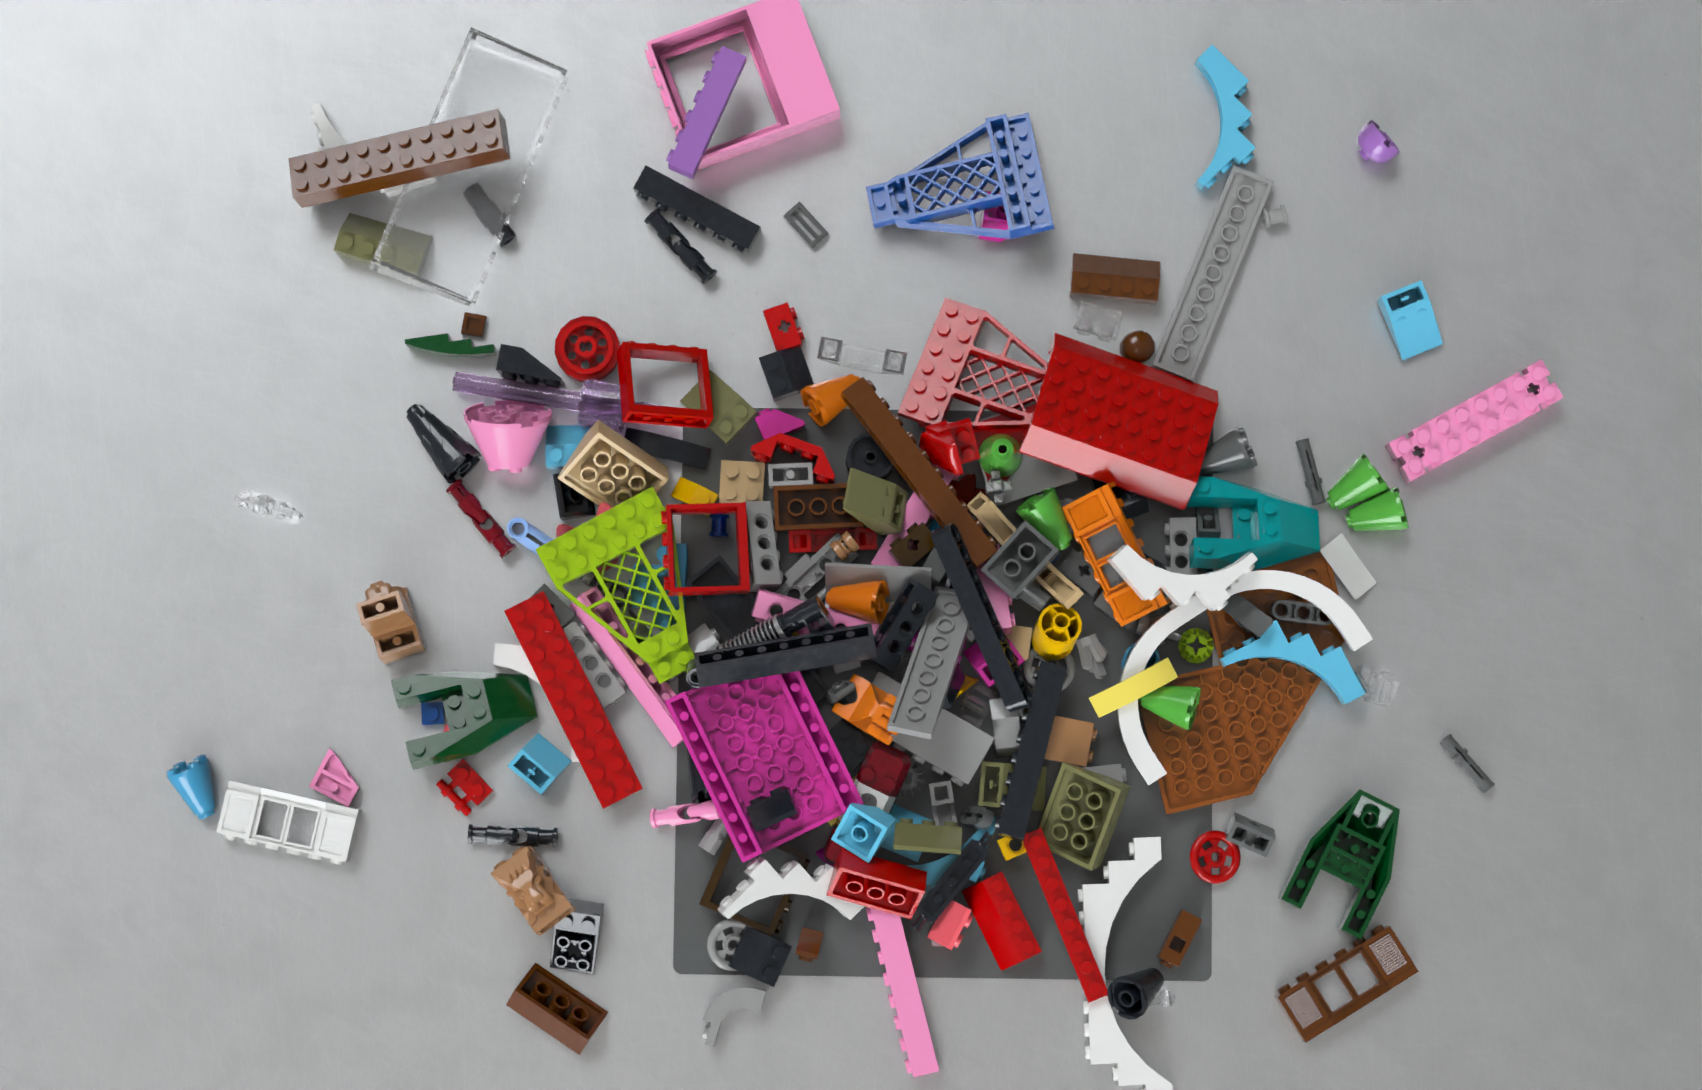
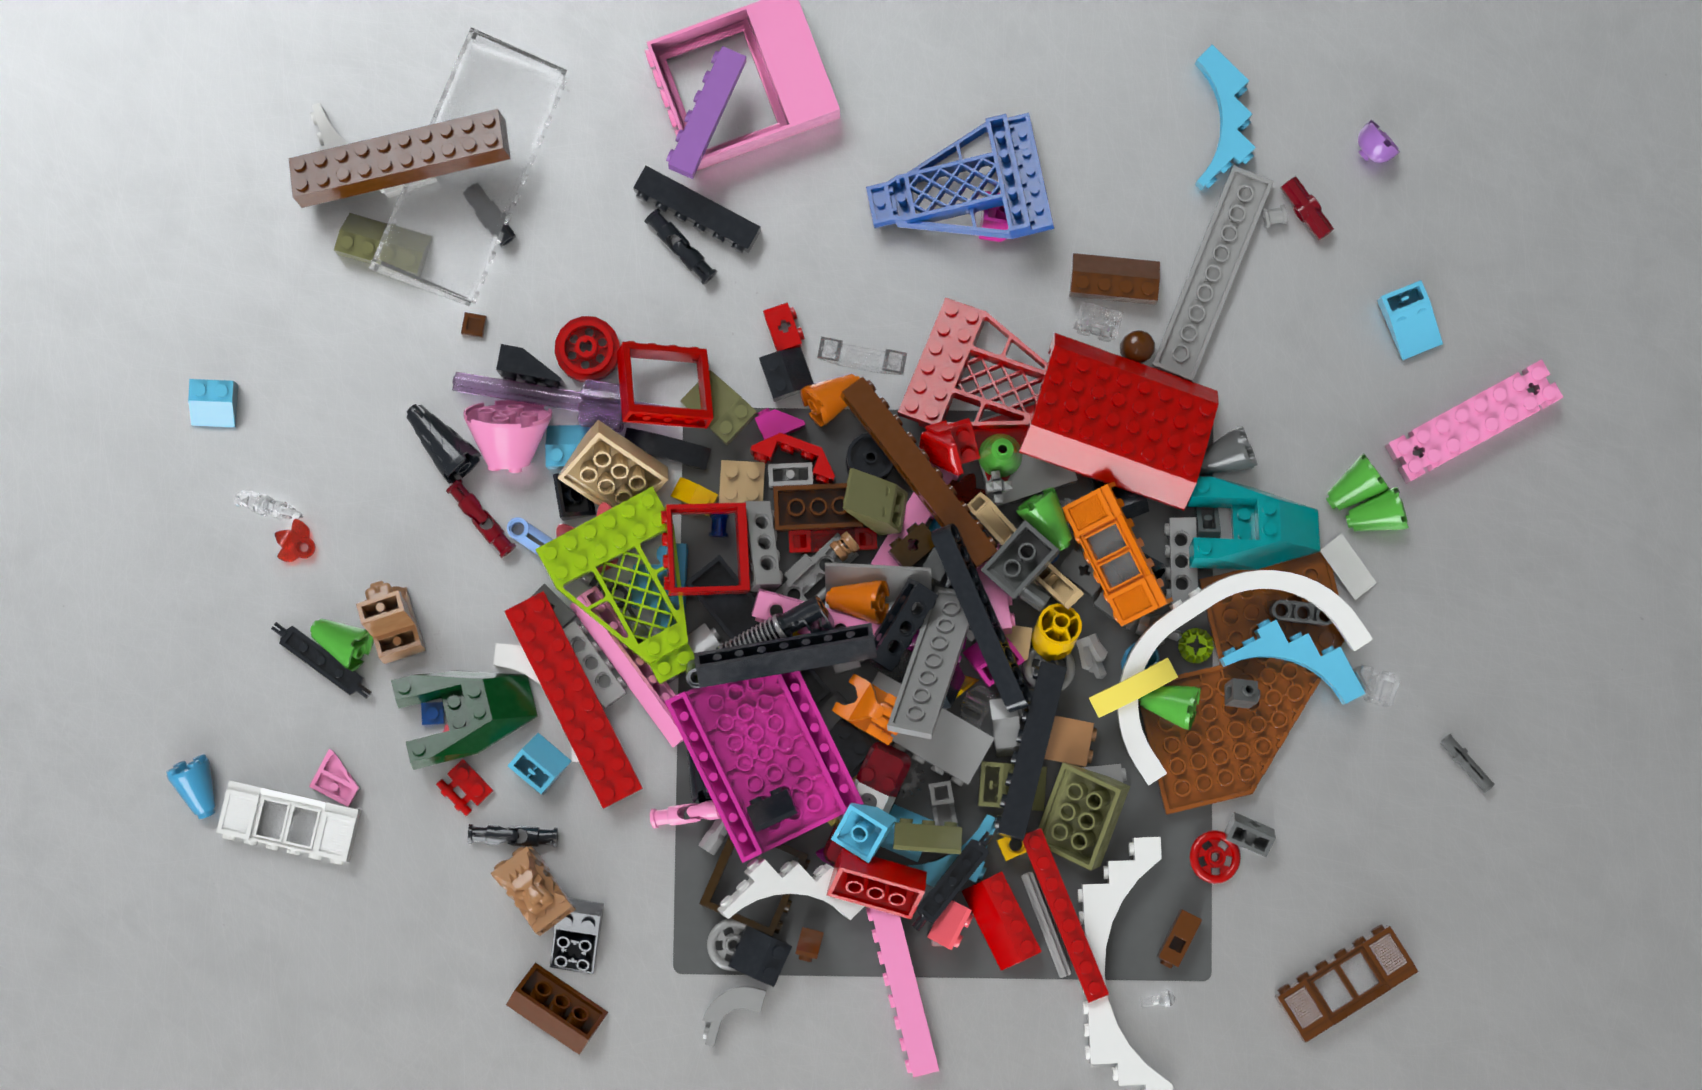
(213, 402): none -> medium azure slope
(292, 541): none -> clear red plate
(320, 660): none -> black plate
(343, 641): none -> bright green cone
(442, 345): dark green slope -> none
(818, 239): dark grey tile -> none
(838, 691): dark grey slope -> none
(976, 817): dark grey beam -> none
(1046, 924): none -> light grey axle
(1135, 992): black cone -> none
(1209, 587): white arch -> none
(1241, 693): none -> dark grey brick
(1247, 615): dark grey piece -> none
(1307, 208): none -> dark red piece
(1313, 481): dark grey pin -> none
(1356, 848): dark green wedge -> none

